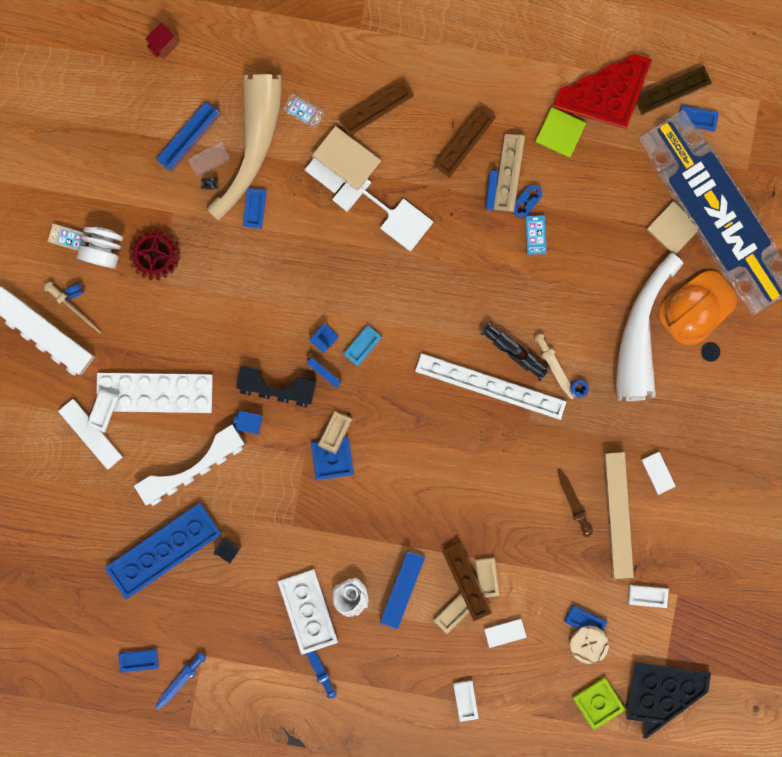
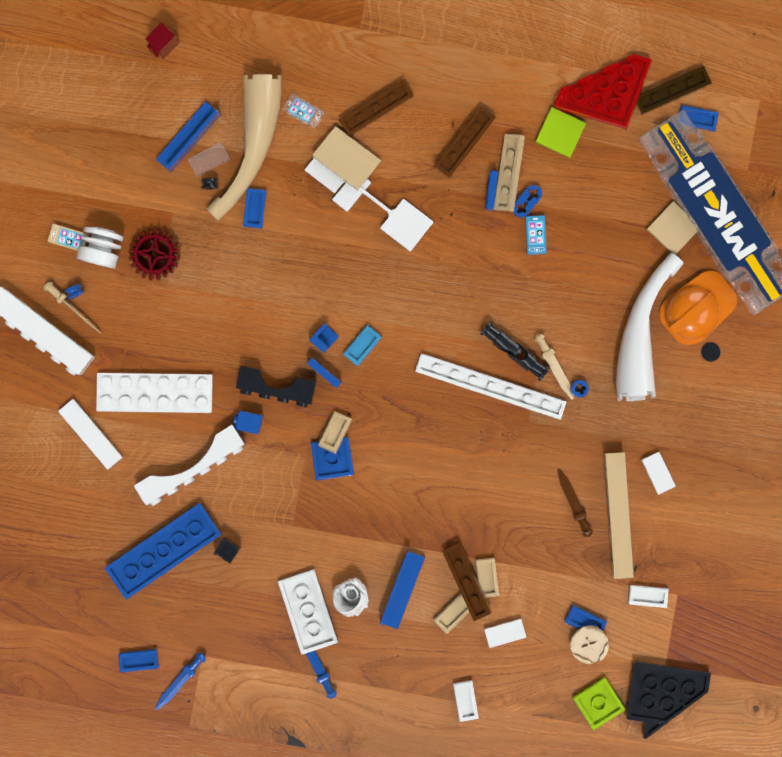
(102, 410): white tile -> none

